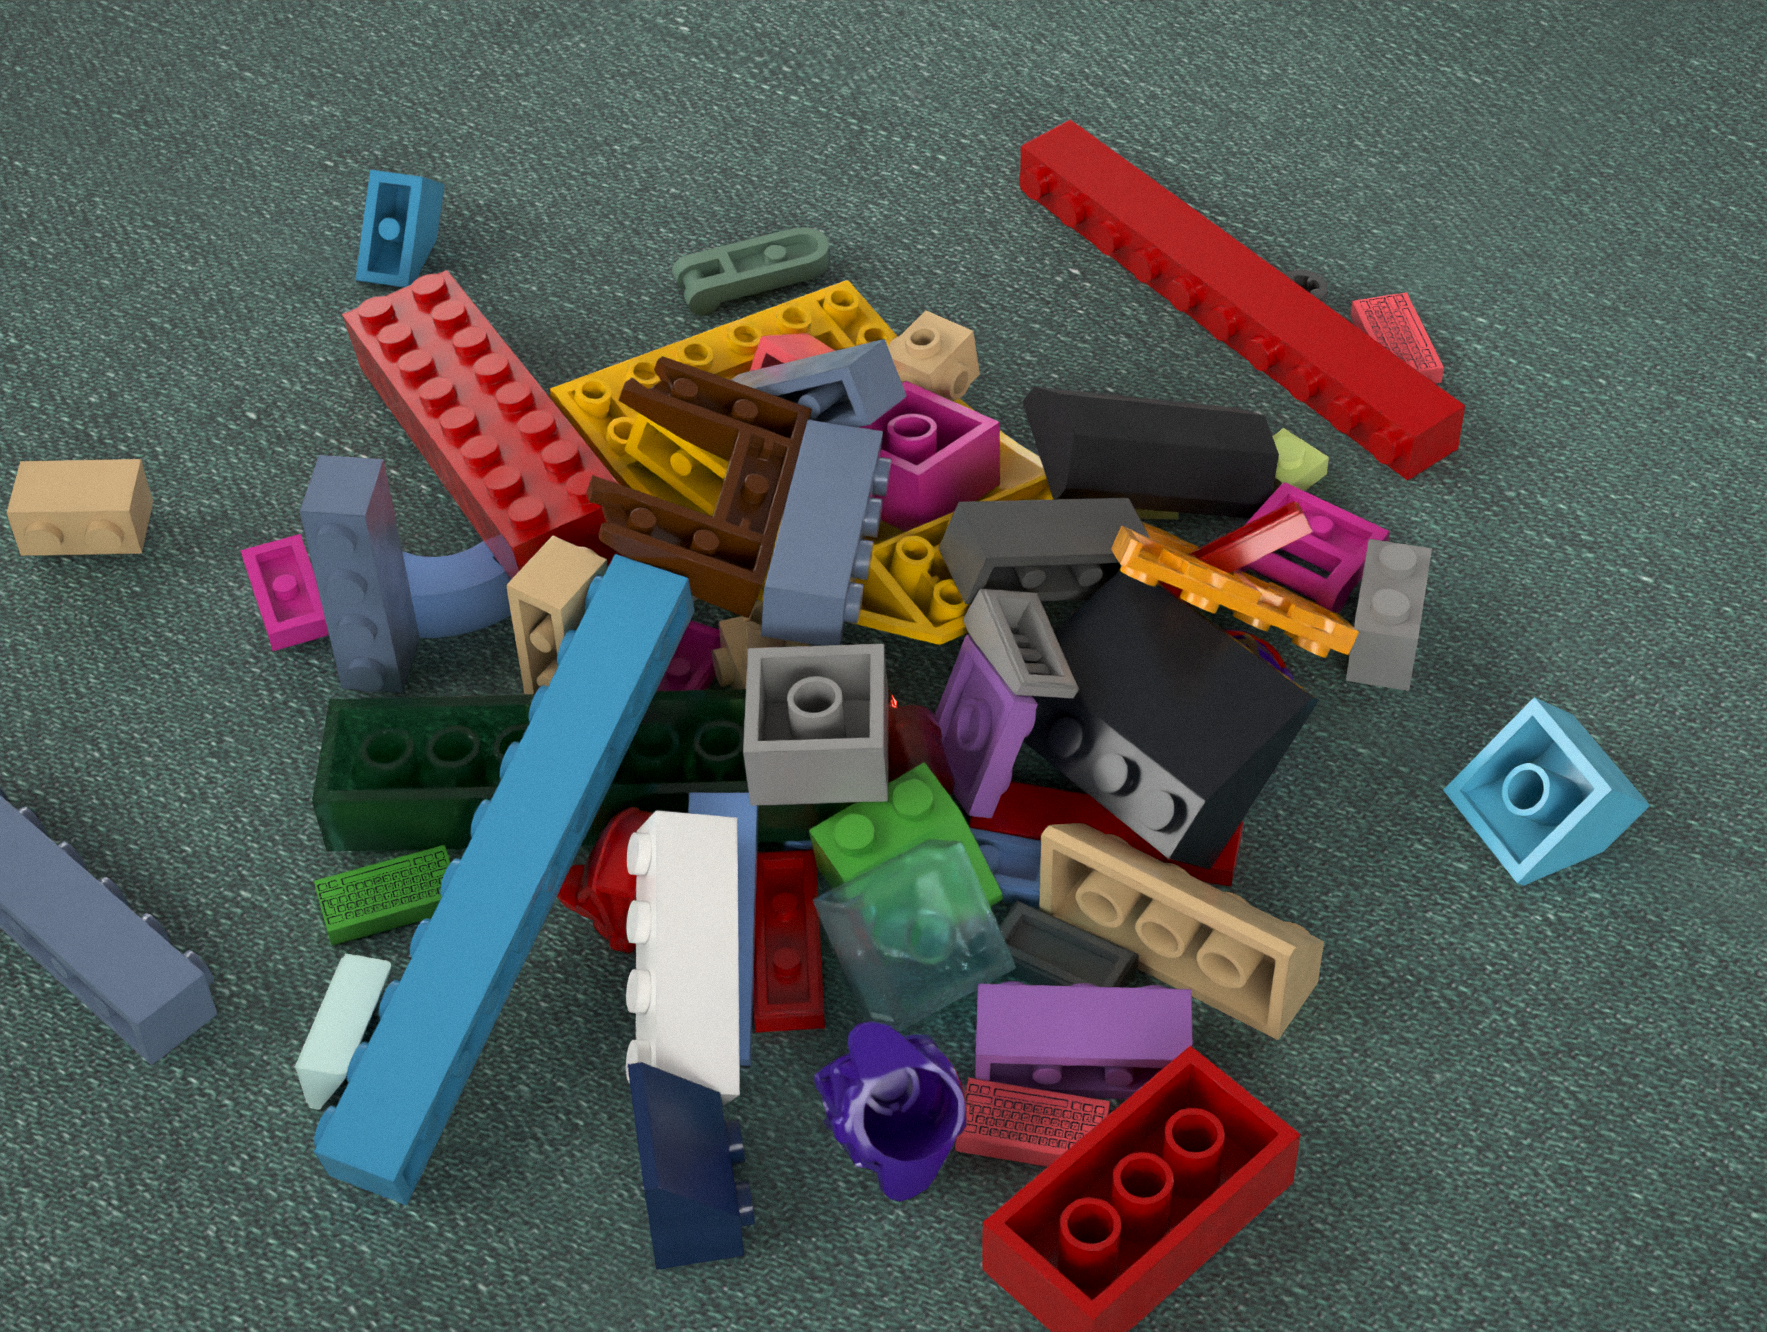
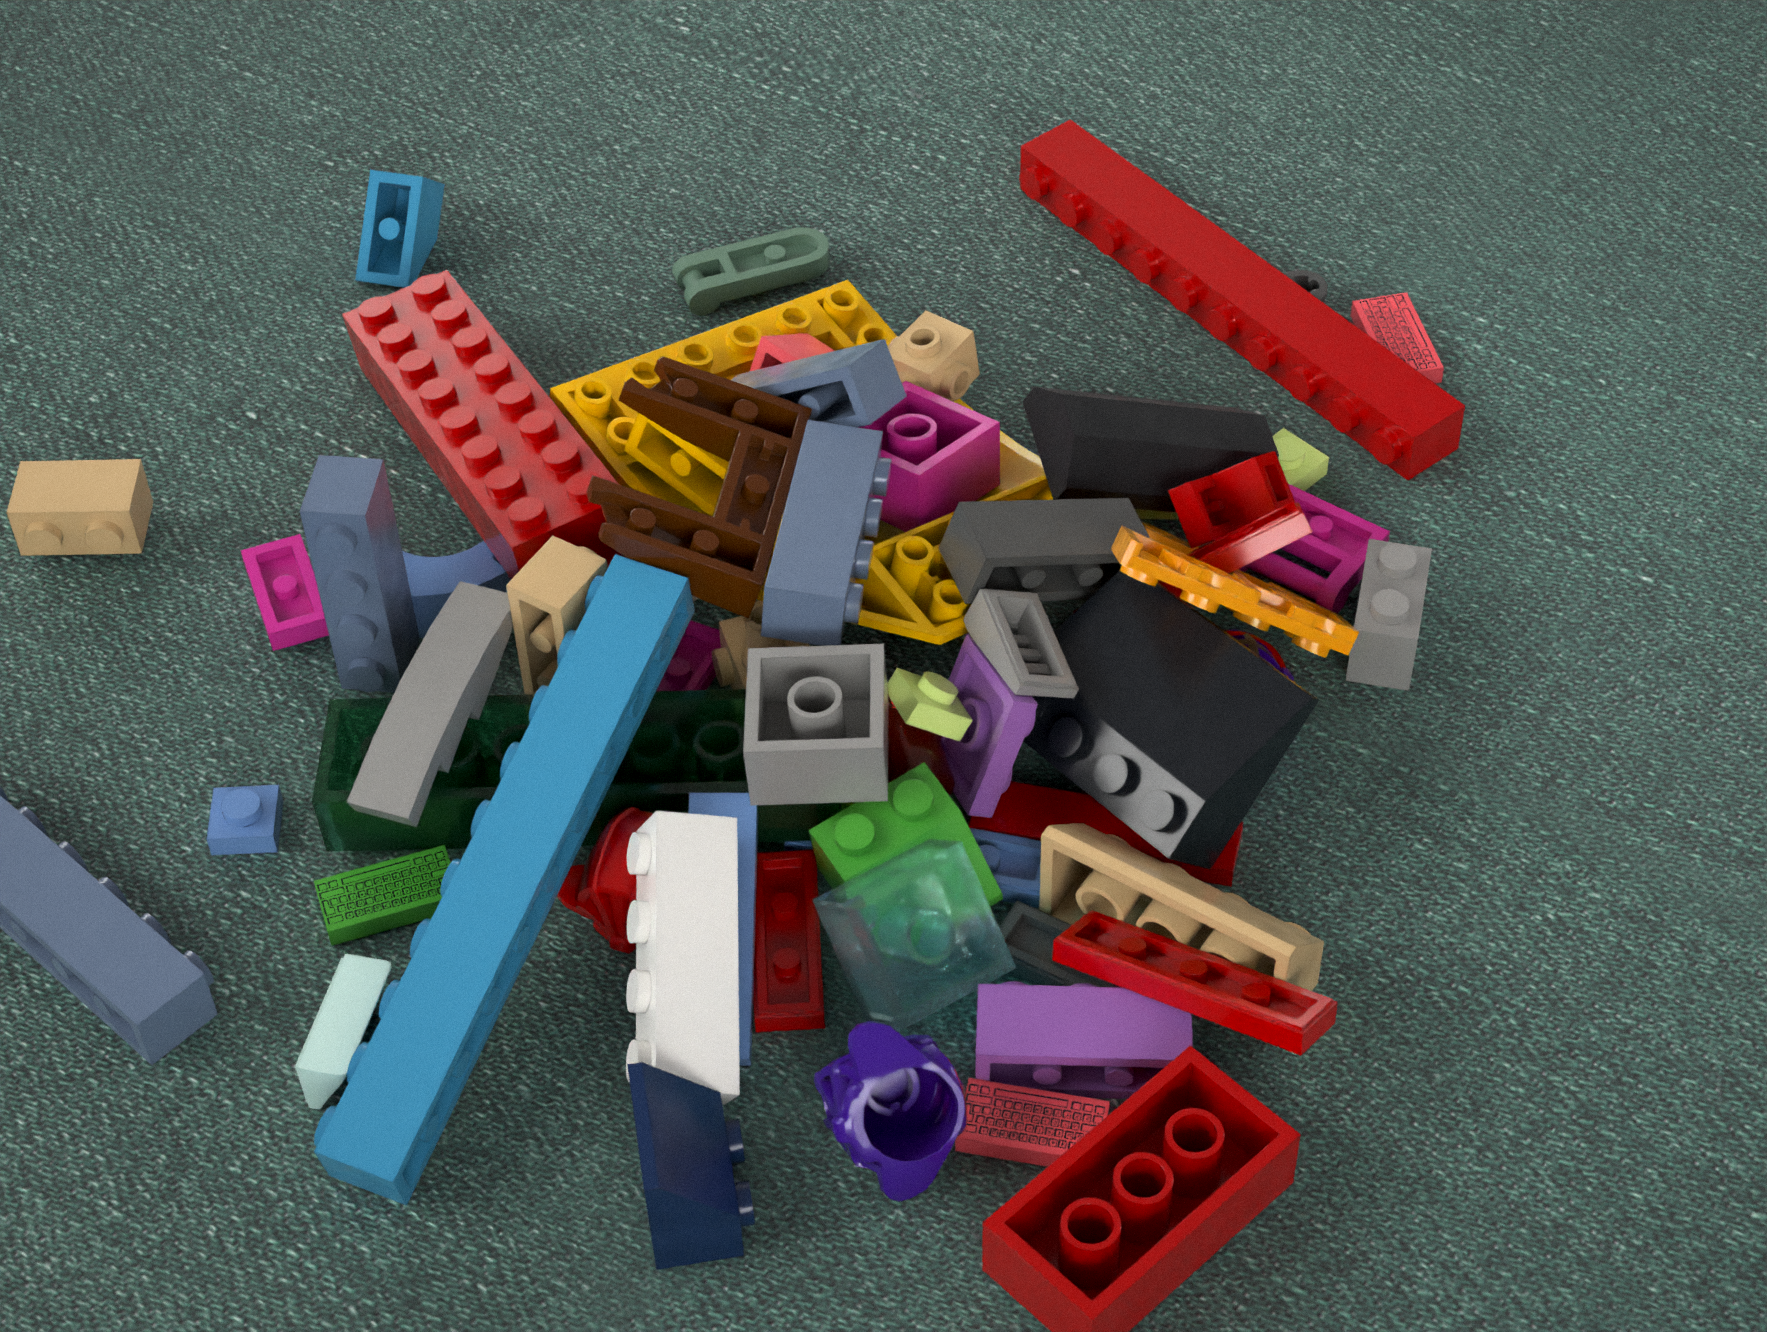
(245, 820): none -> medium blue plate
(433, 703): none -> light grey slope
(929, 703): none -> yellowish green plate
(1196, 982): none -> red tile
(1230, 498): none -> red slope
(1545, 794): medium azure slope -> none

